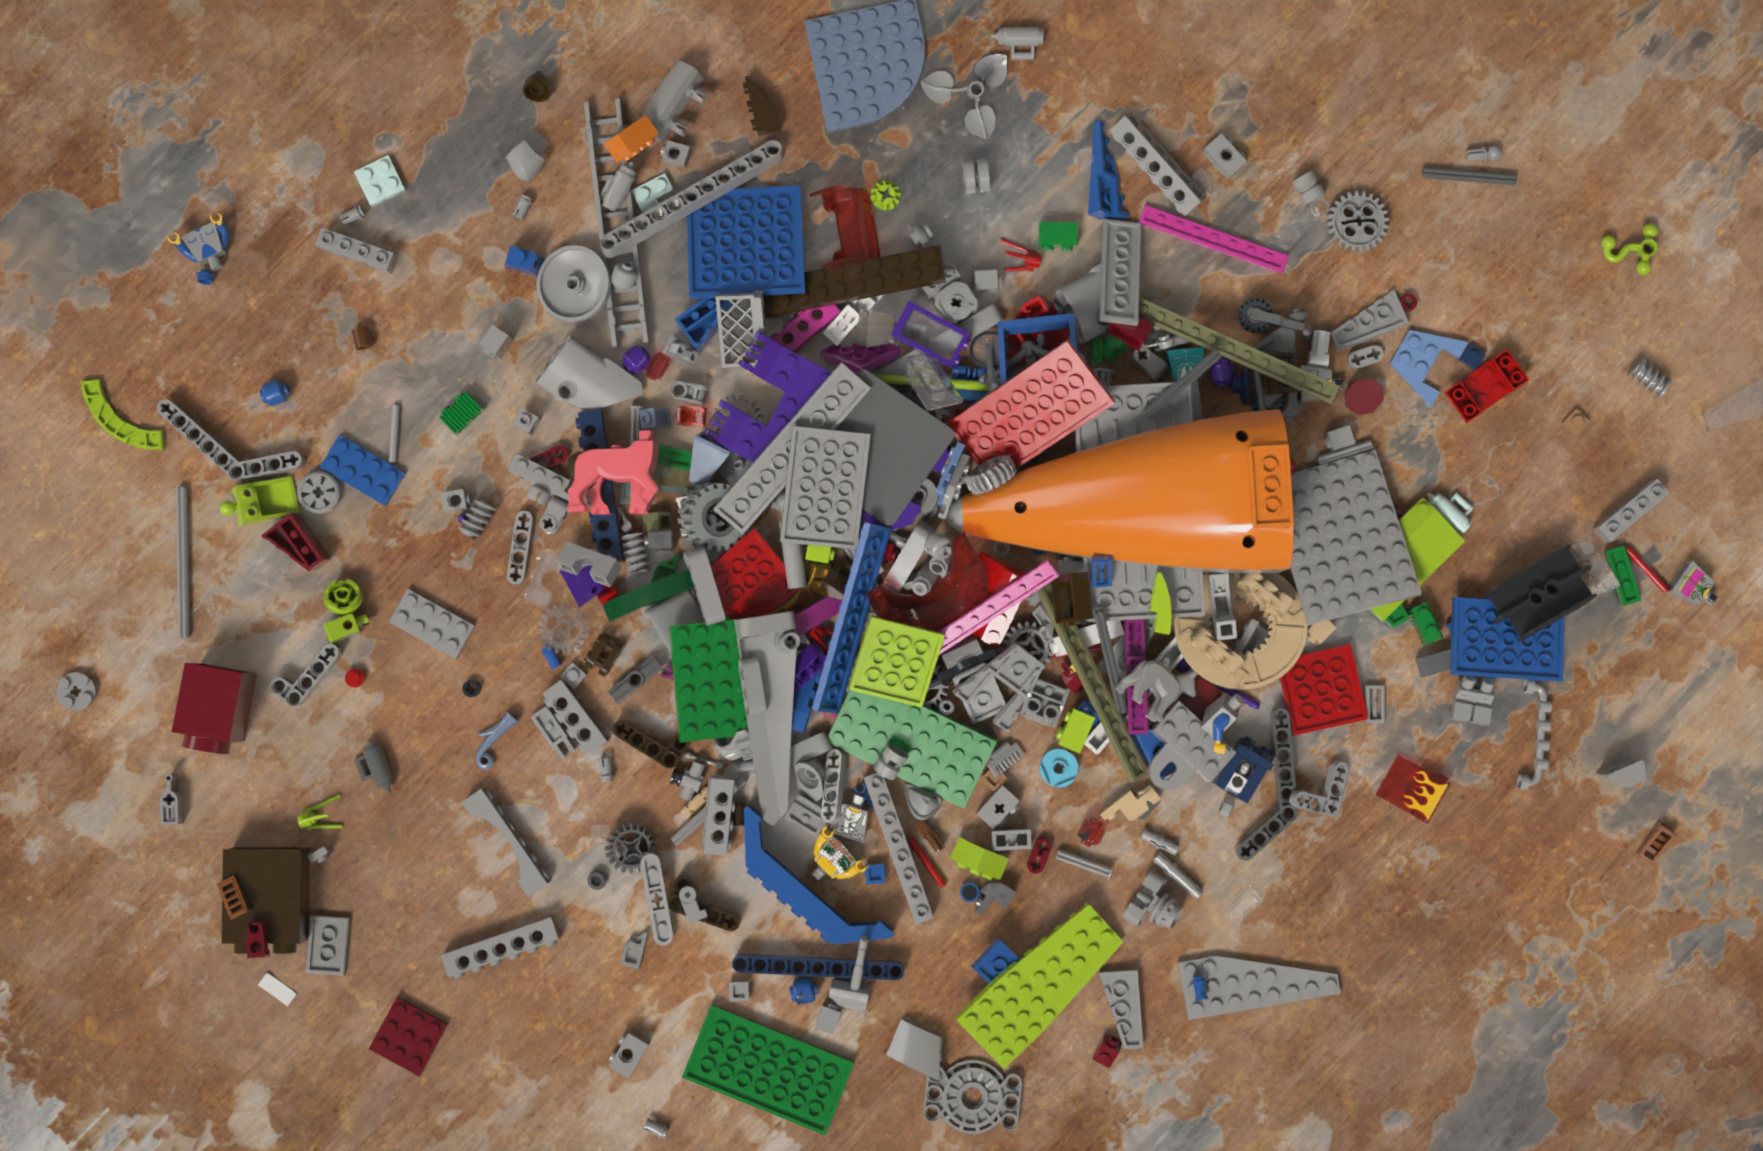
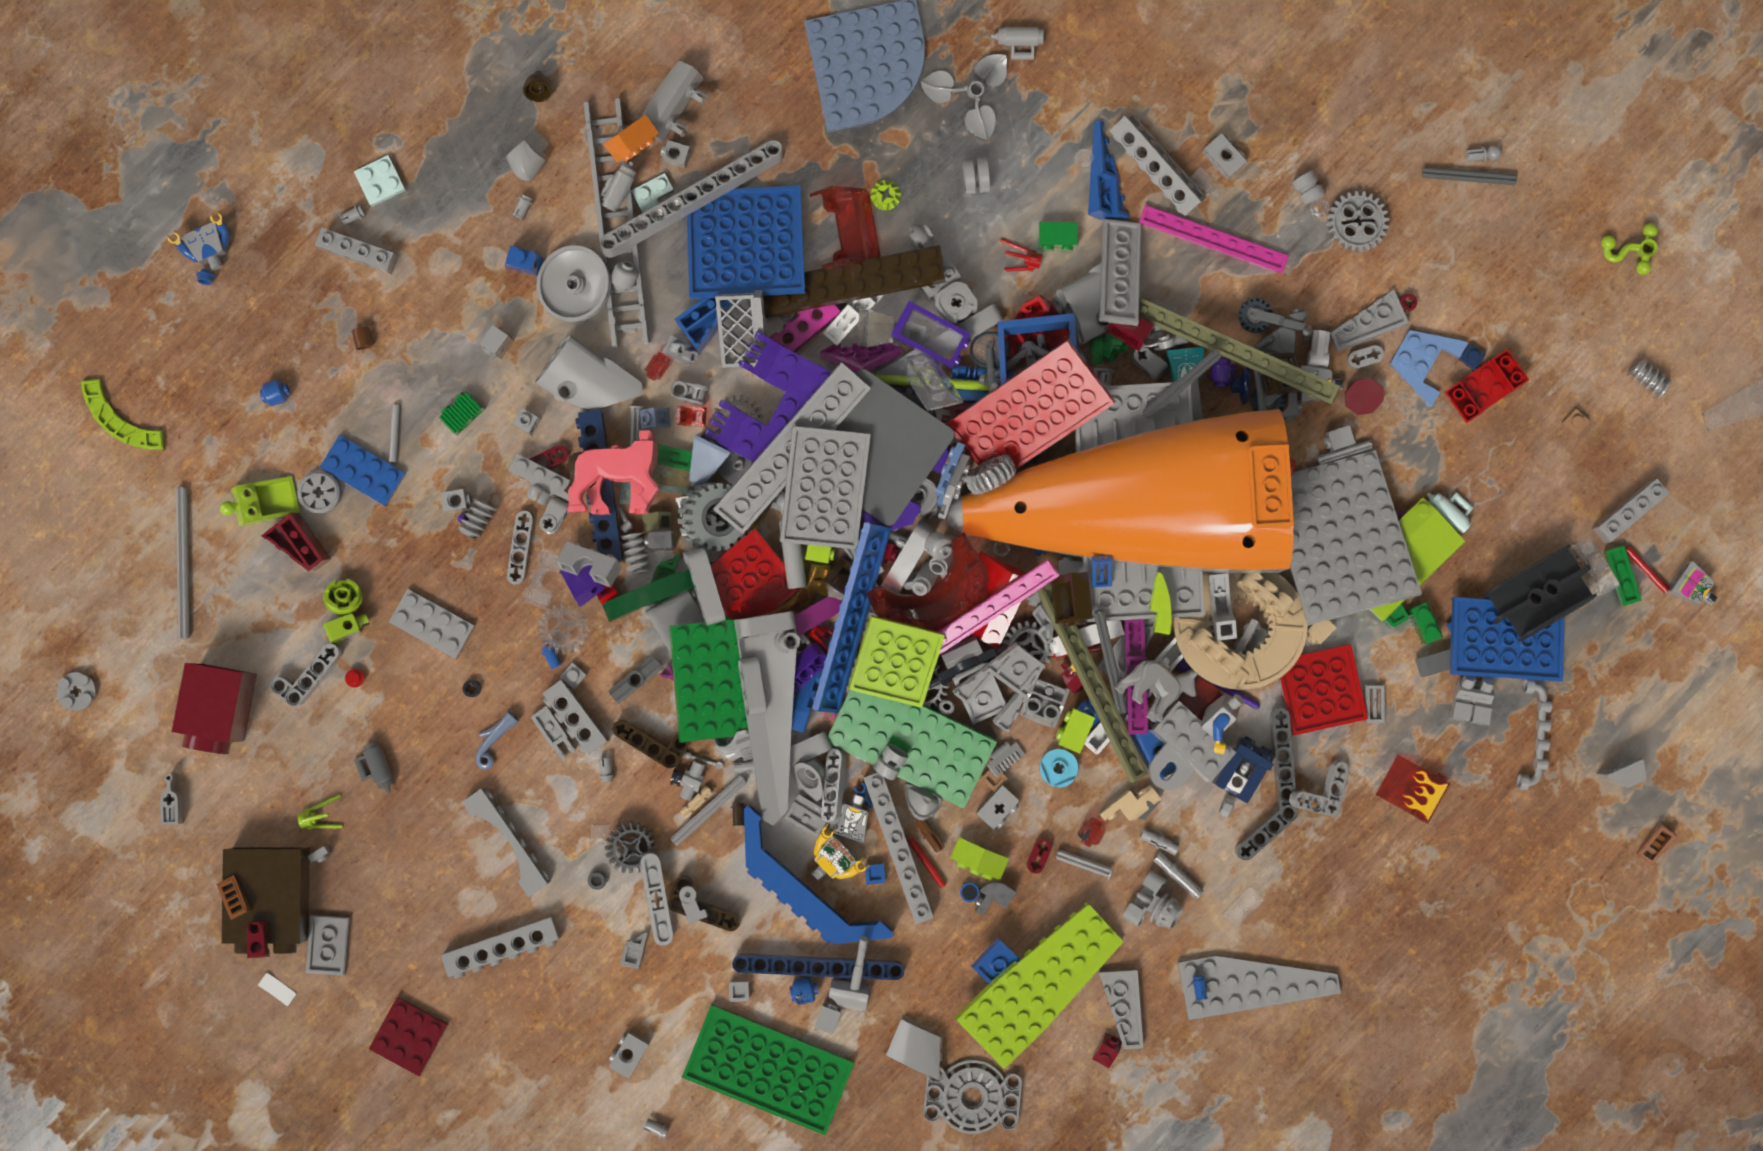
(219, 450): light grey beam -> none
(603, 643): dark brown brick -> none
(636, 359): dark purple head -> none
(716, 785): light grey brick -> none
(764, 113): dark brown slope -> none
(986, 281): light grey brick -> none
(1011, 839): light grey brick -> none

